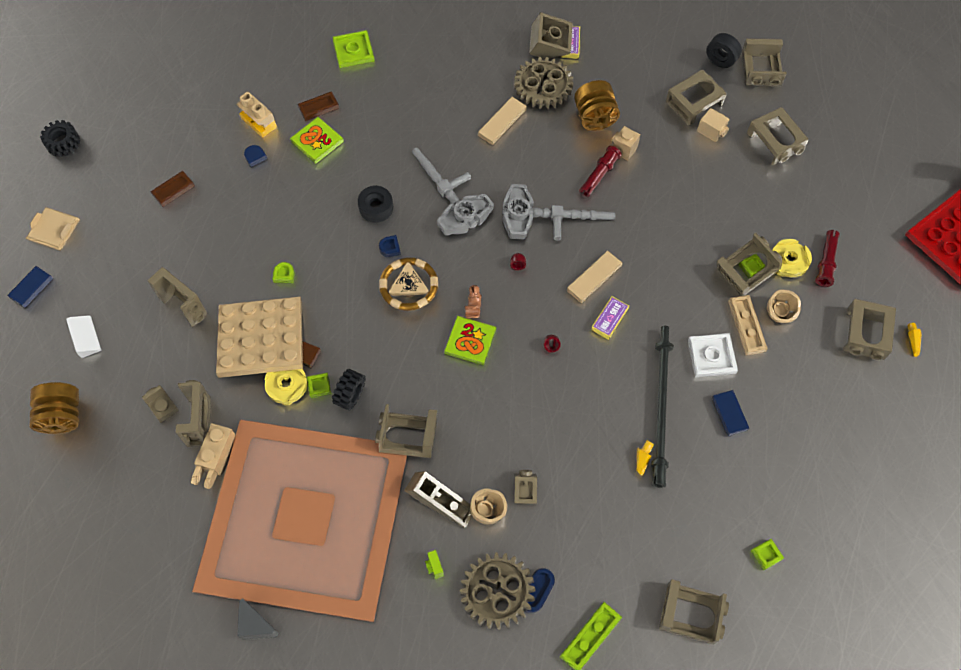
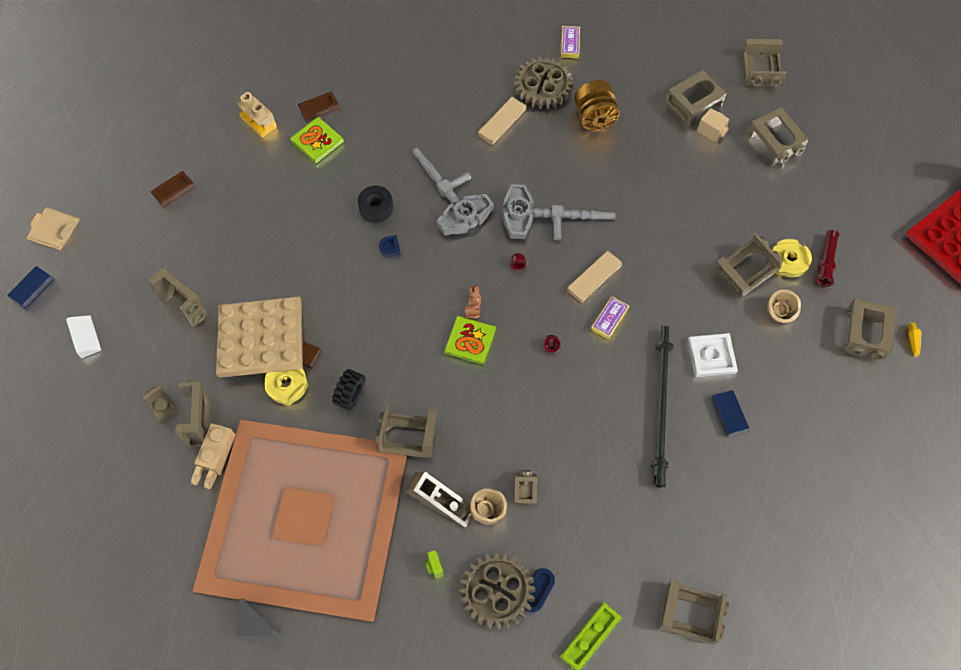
(54, 408): pearl gold wheel -> none
(56, 130): black tyre -> none
(254, 155): dark blue tile -> none
(283, 273): lime tile -> none
(319, 385): lime tile -> none
(353, 49): lime tile -> none
(408, 284): piece -> none
(550, 36): dark tan slope -> none
(604, 165): dark red pin -> none
(626, 142): tan brick -> none
(643, 457): yellow bar -> none
(727, 43): black tyre -> none
(747, 325): tan tile -> none
(752, 265): lime tile -> none
(767, 554): lime tile -> none

